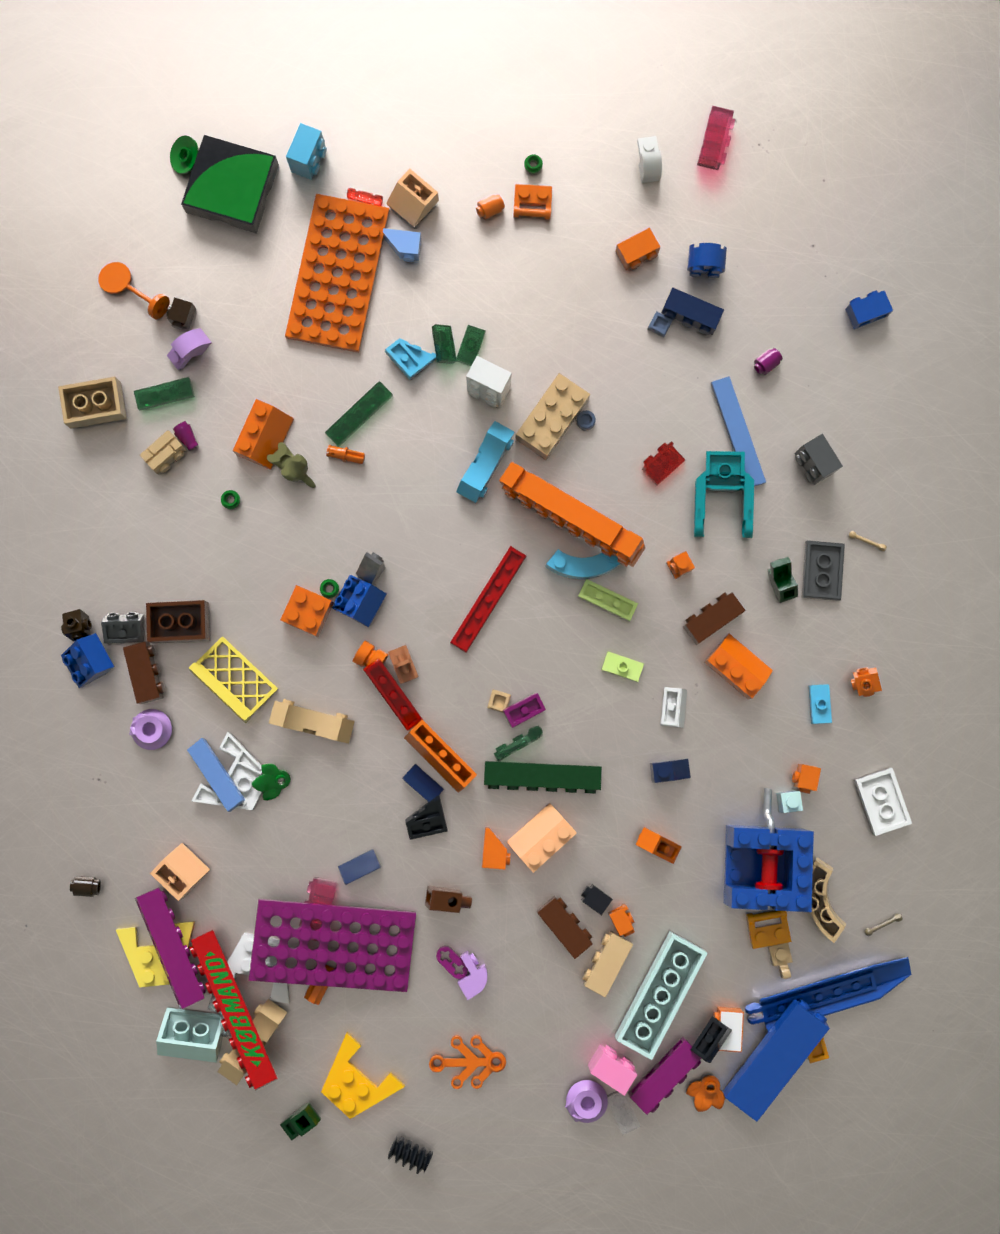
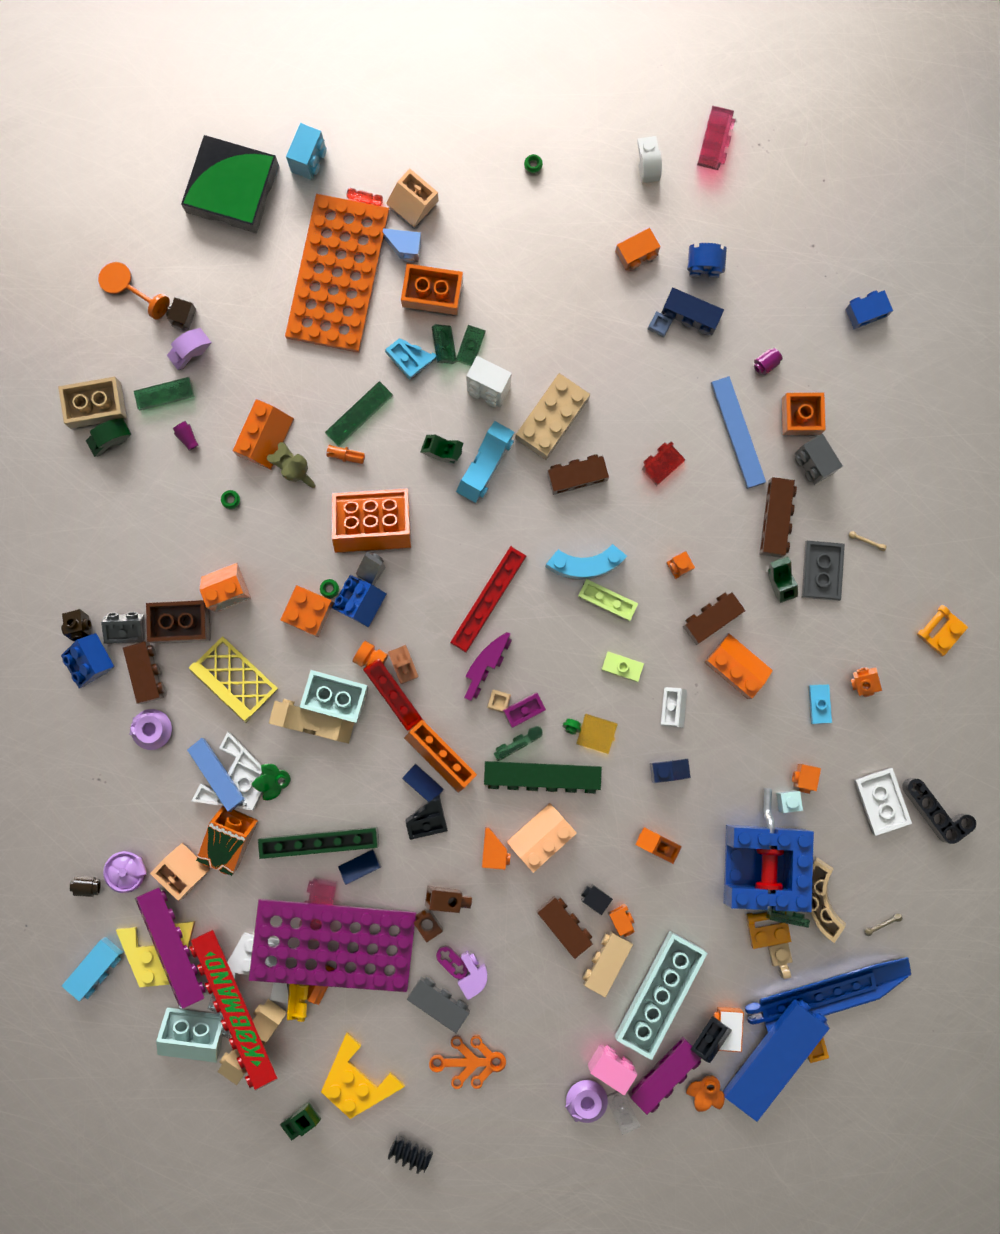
(93, 969): none -> medium azure brick
(106, 435): none -> dark green brick
(124, 872): none -> lavender piece
(163, 452): tan brick -> none
(183, 154): green dish -> none
(224, 588): none -> orange slope
(226, 840): none -> slope
(296, 1002): none -> yellow hinge
(318, 842): none -> dark green brick
(334, 696): none -> light aqua slope
(371, 520): none -> orange slope
(428, 934): none -> reddish brown brick
(432, 289): none -> orange brick
(439, 1004): none -> dark grey brick
(442, 449): none -> dark green brick
(490, 206): orange brick -> none
(490, 658): none -> magenta slope
(532, 196): orange plate -> none
(572, 514): orange brick -> none
(572, 726): none -> green plate
(577, 474): none -> reddish brown brick
(586, 420): sand blue tile -> none
(597, 733): none -> clear yellow piece
(725, 473): teal plate -> none
(777, 517): none -> reddish brown brick
(794, 919): none -> clear green plate
(803, 414): none -> orange brick
(934, 808): none -> black beam
(947, 634): none -> light orange plate

